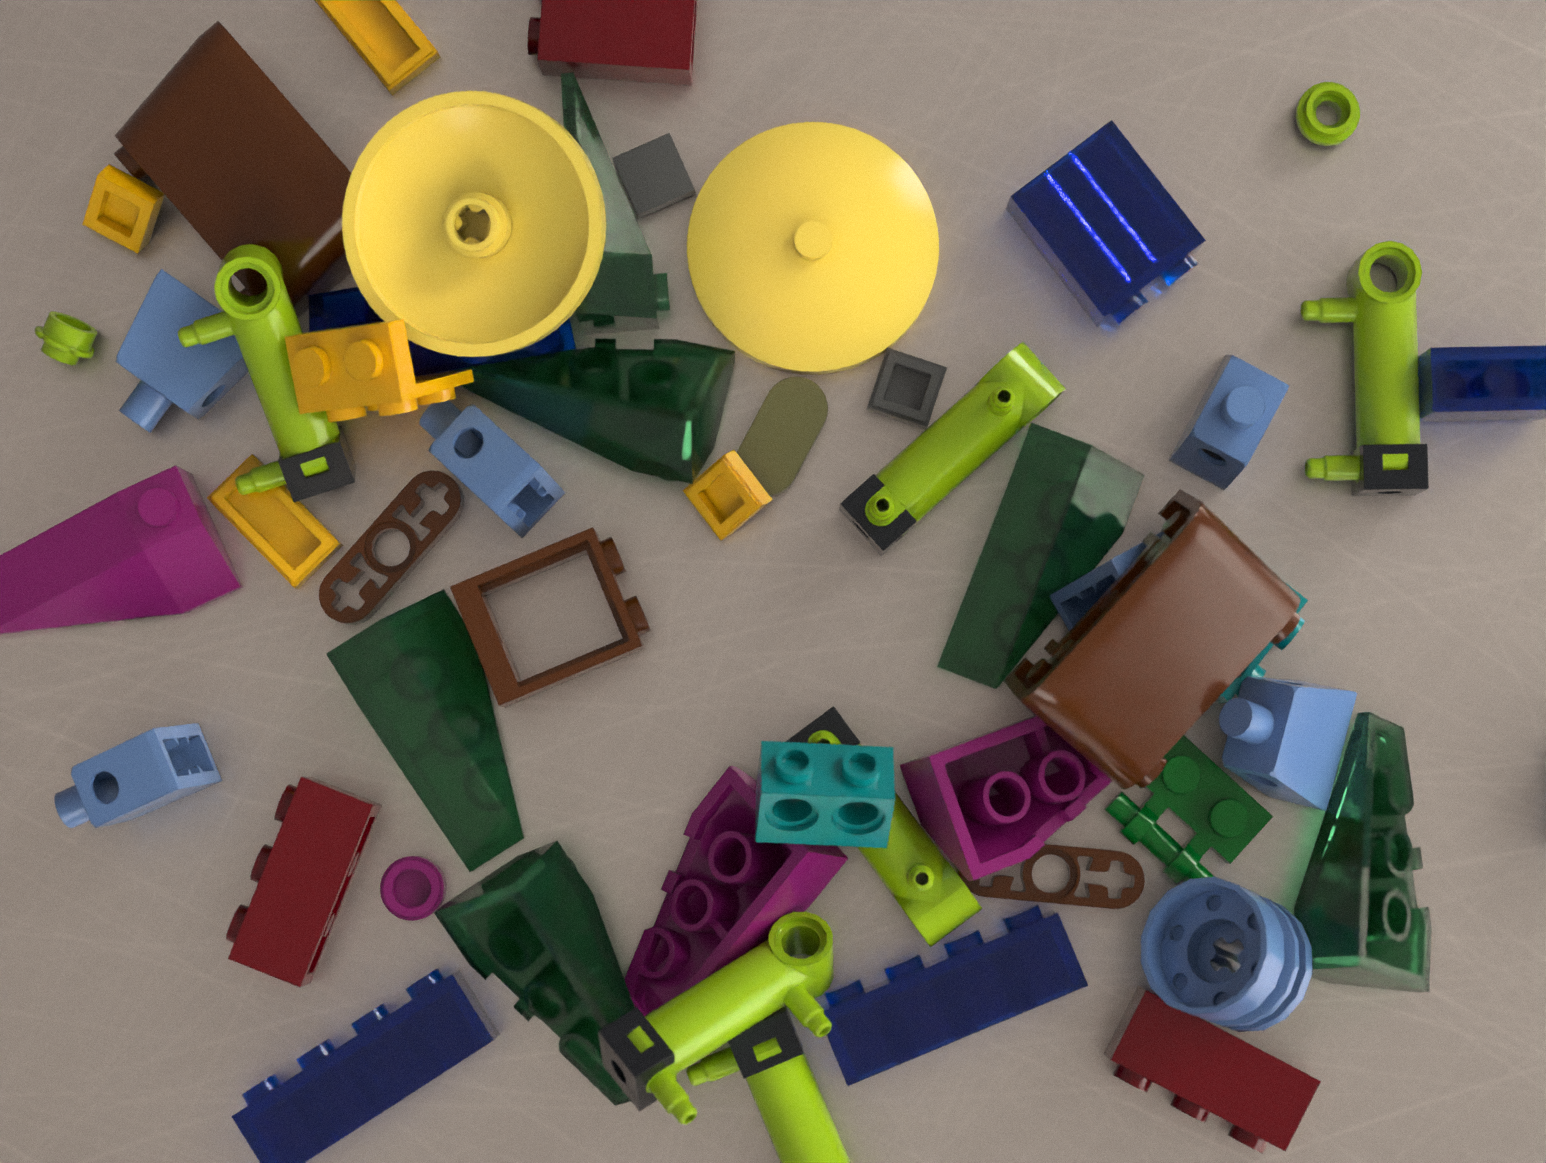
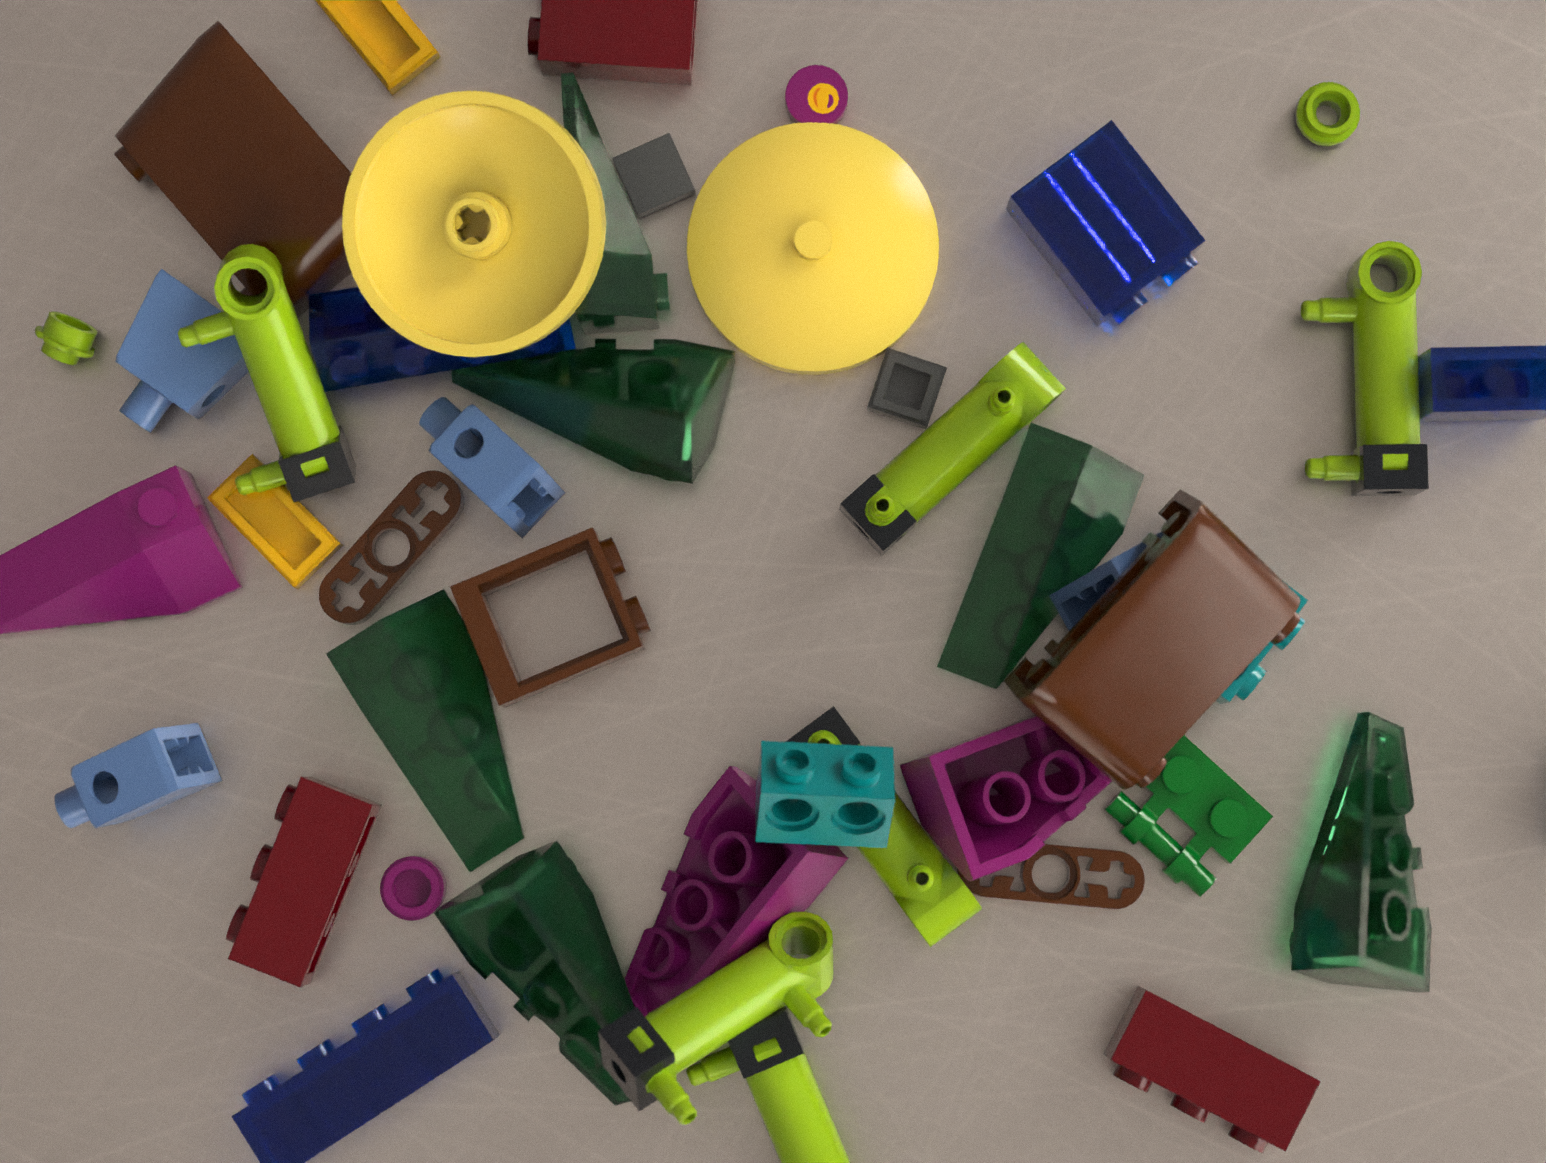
(123, 208): yellow plate -> none
(361, 368): yellow bracket -> none
(727, 495): yellow tile -> none
(784, 433): olive tile -> none
(816, 95): none -> magenta tile
(951, 995): clear blue brick -> none
(1226, 954): medium blue wheel -> none
(1229, 421): medium blue torso -> none
(1287, 737): medium blue torso -> none

